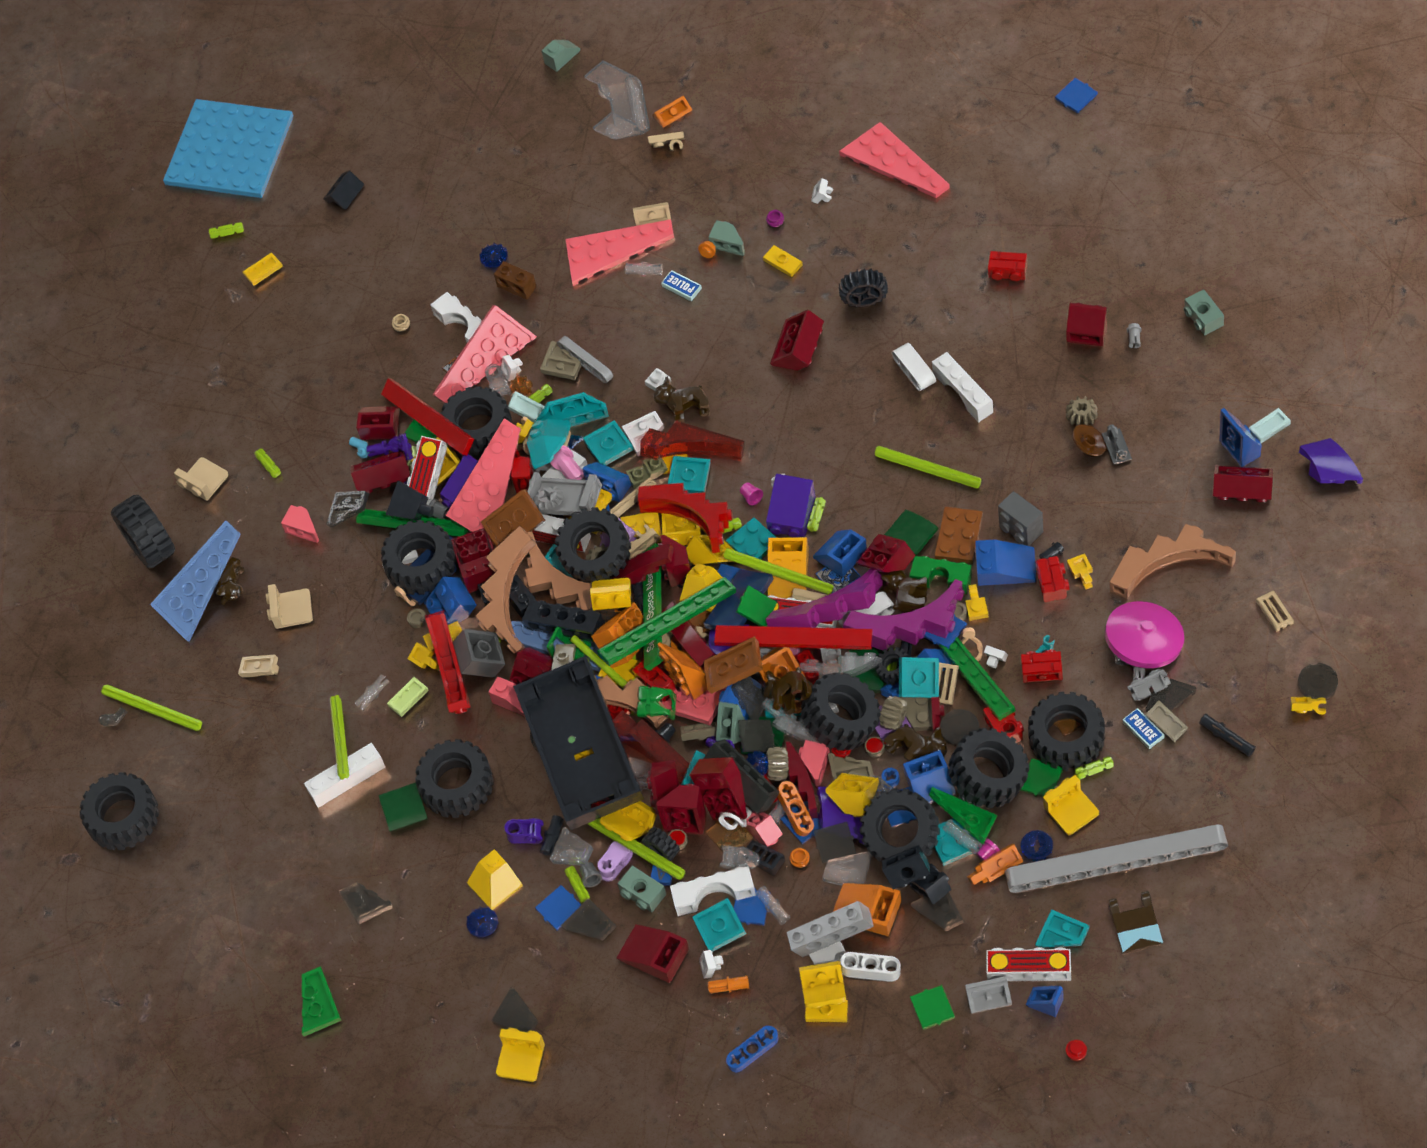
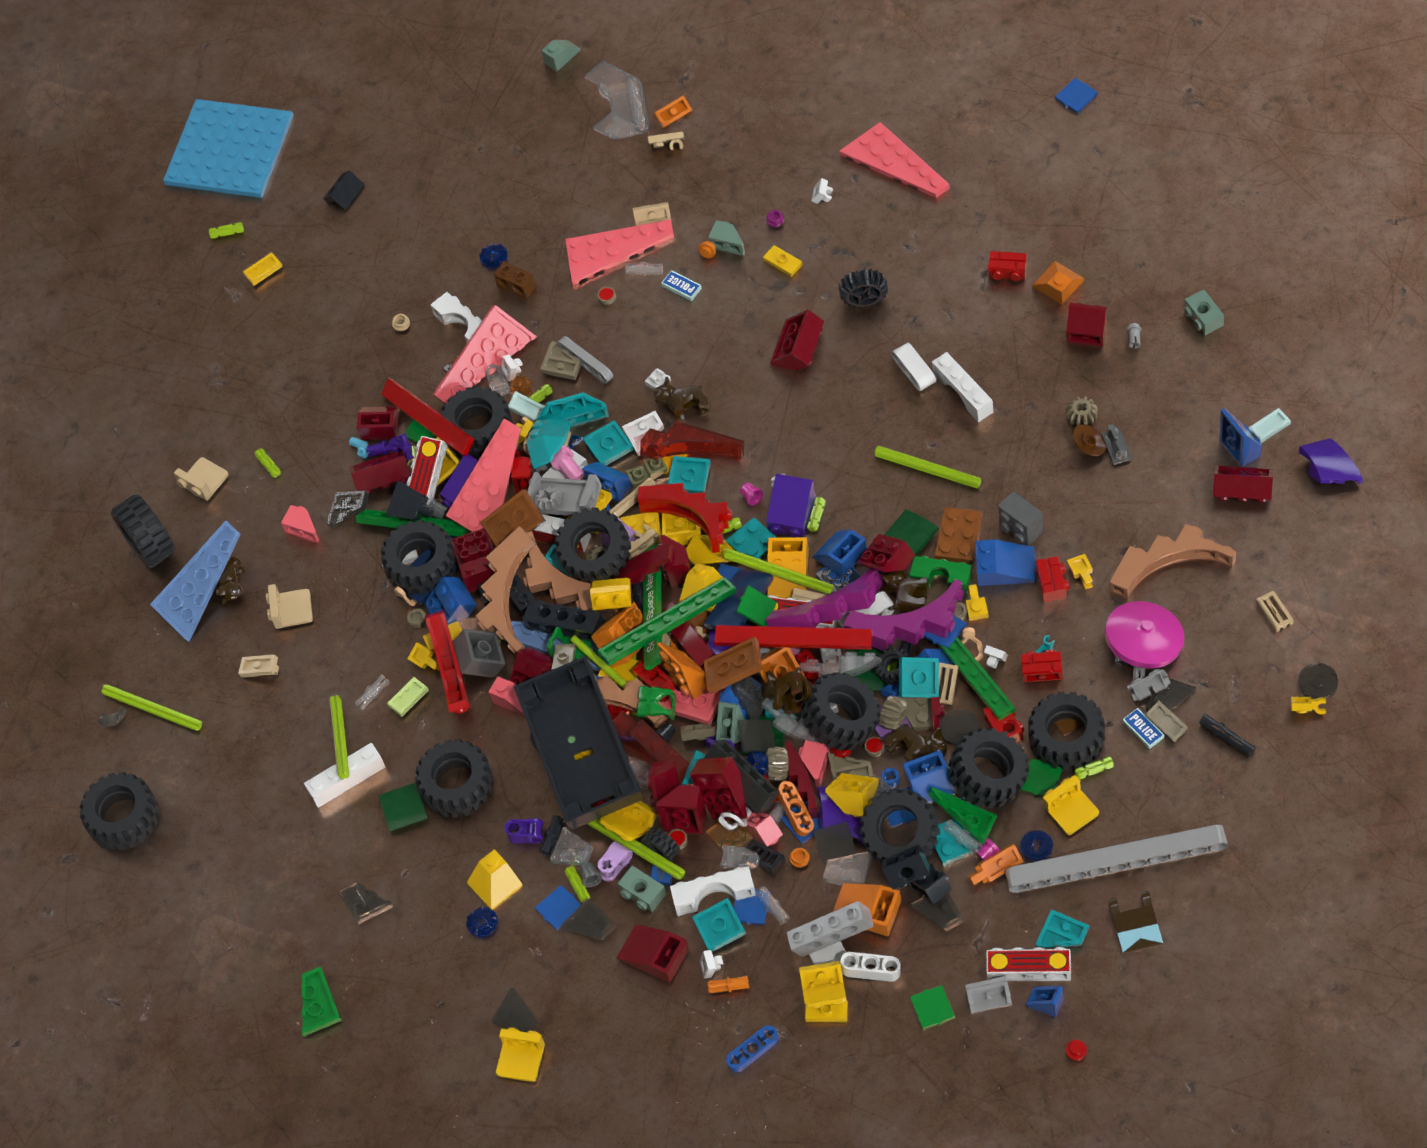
(606, 295): none -> tile
(1055, 550): black pin -> none
(1058, 282): none -> orange slope

